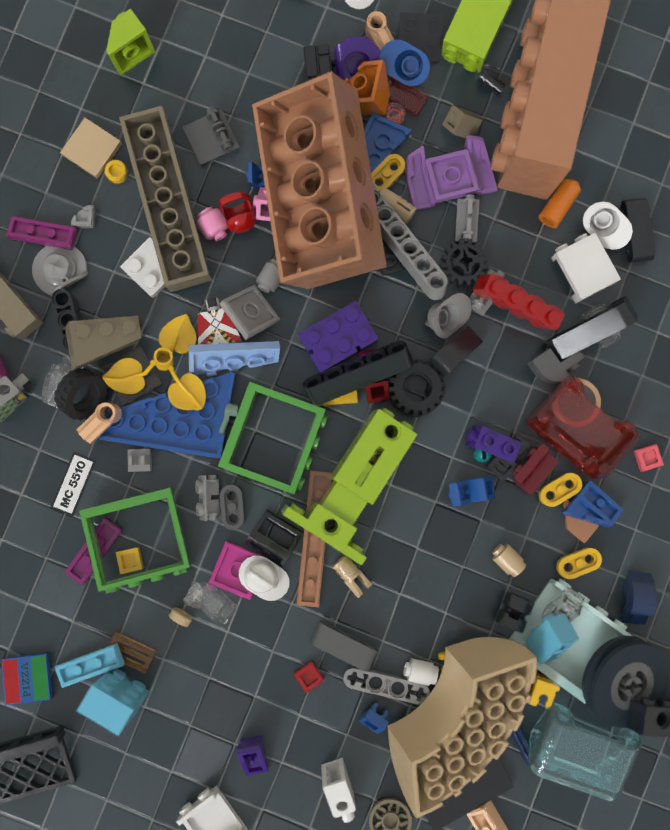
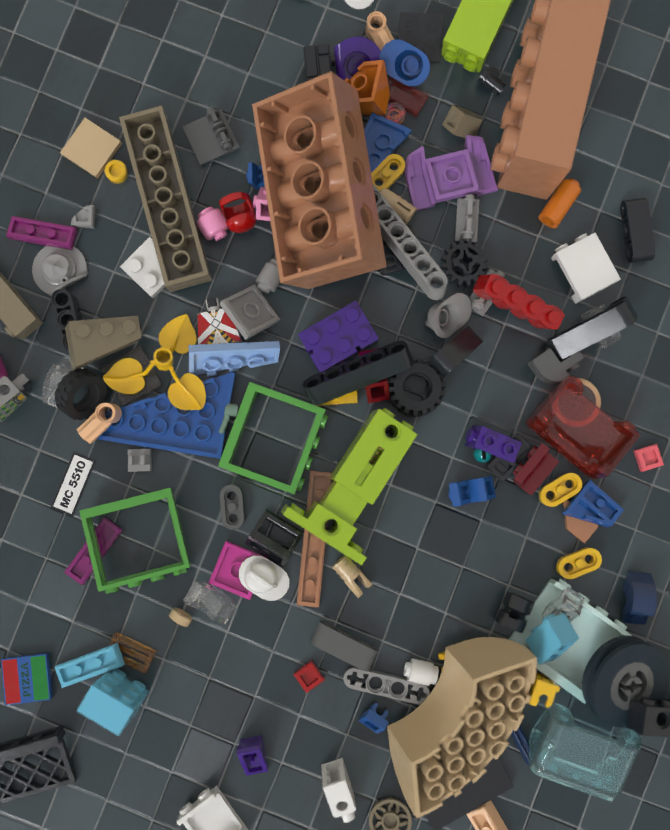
(128, 42): lime slope -> none
(129, 560): yellow tile -> none
(205, 489): light grey hinge -> none
(508, 560): tan brick -> none
(609, 225): white piece -> none

